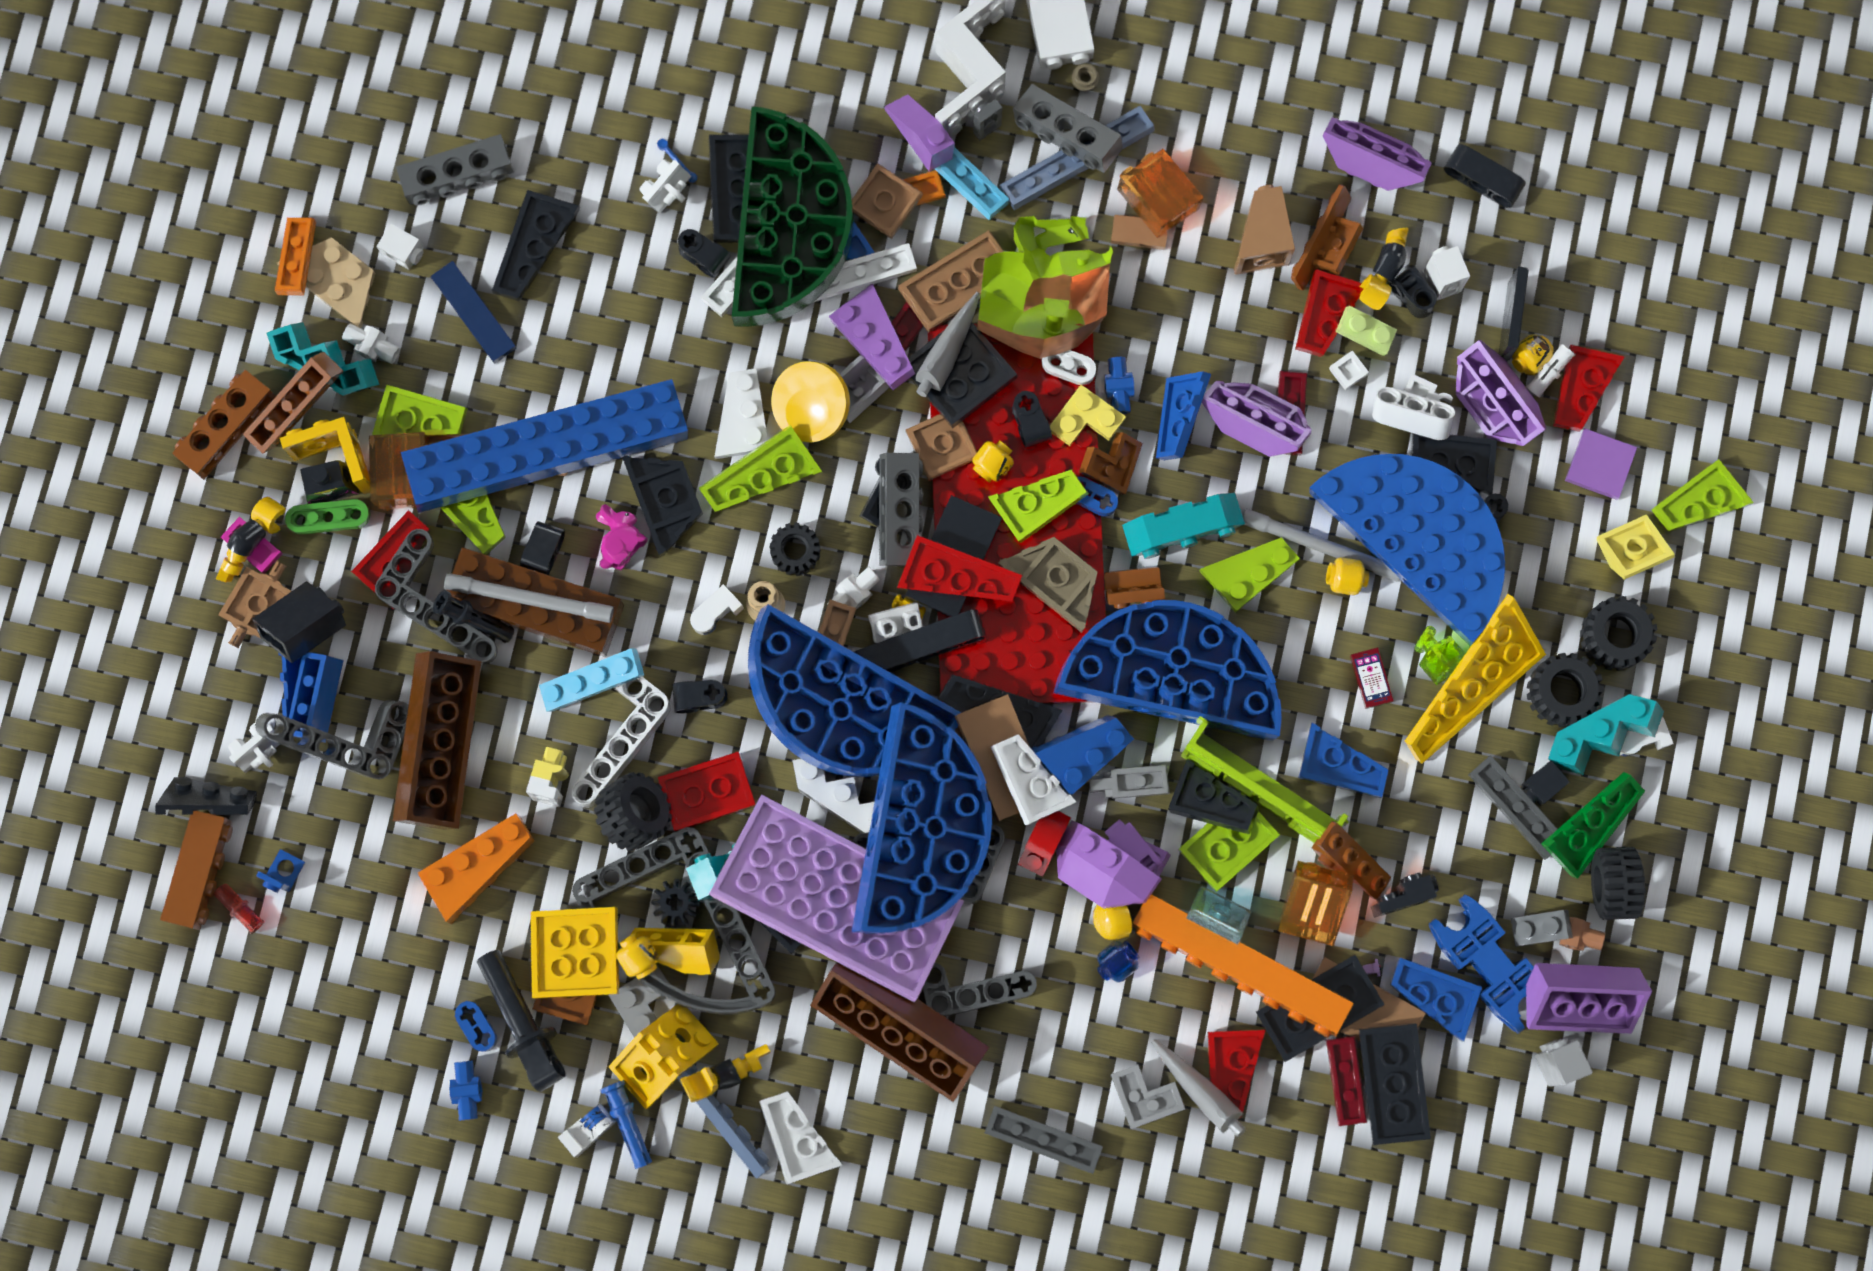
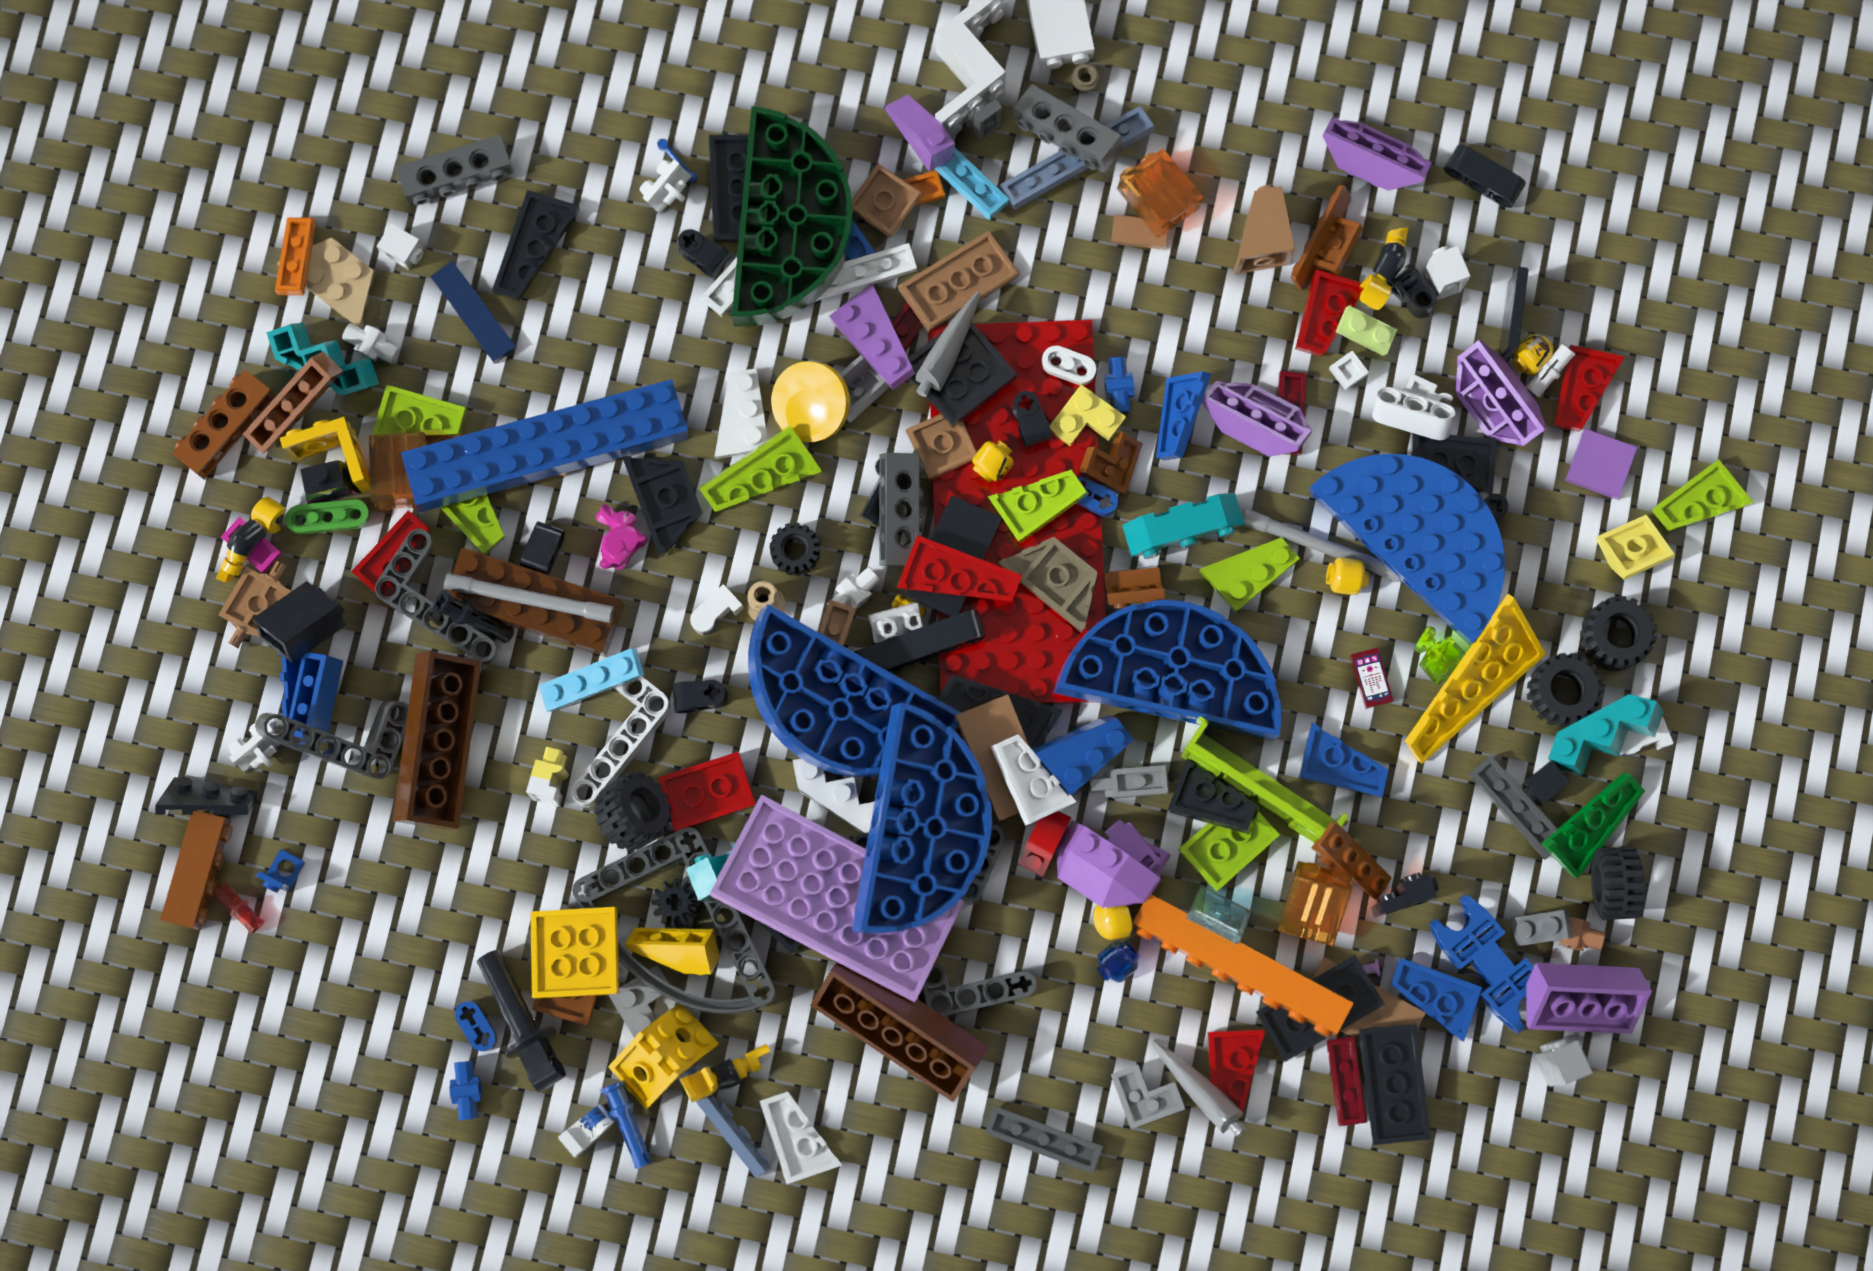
(467, 871): orange wedge -> none
(637, 956): yellow head -> none
(1039, 298): lime piece -> none

